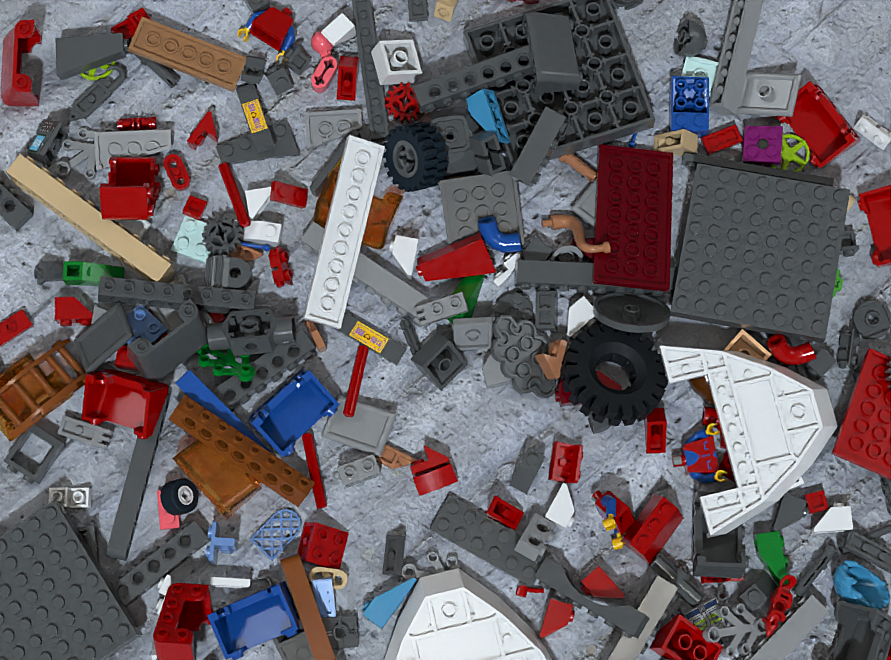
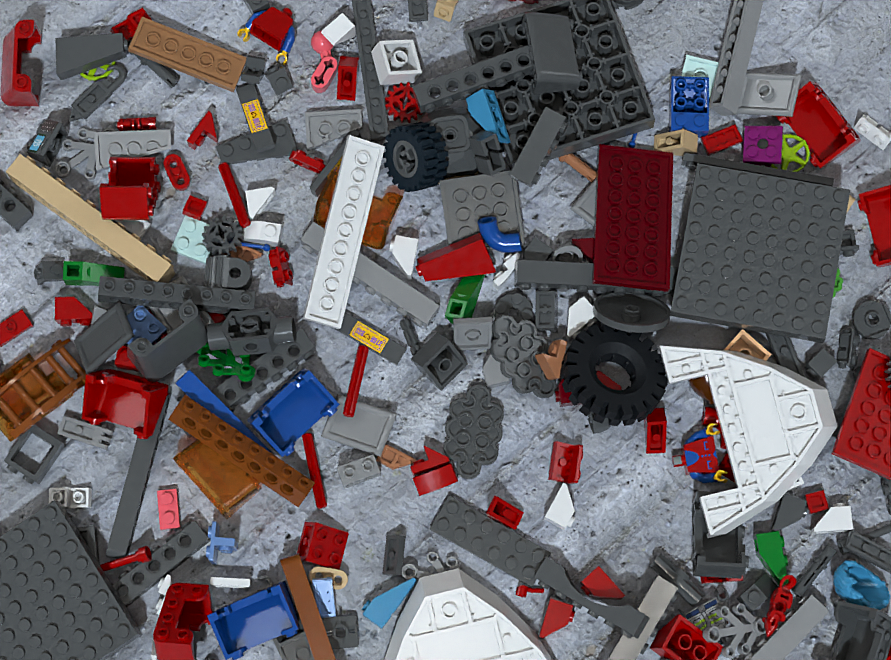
(142, 555): none -> red piece
(179, 496): black wheel -> none
(281, 519): medium blue window -> none
(288, 194): red plate -> none
(295, 60): dark grey bracket -> none
(313, 164): none -> red plate
(315, 336): nougat tile -> none
(442, 309): light grey hinge -> none
(473, 431): none -> dark grey plate
(527, 470): dark grey slope -> none
(534, 537): light grey brick -> none
(565, 221): nougat animal -> none
(615, 515): torso -> none
(652, 528): red slope -> none
(690, 40): dark grey cylinder -> none
(790, 354): red cylinder -> none

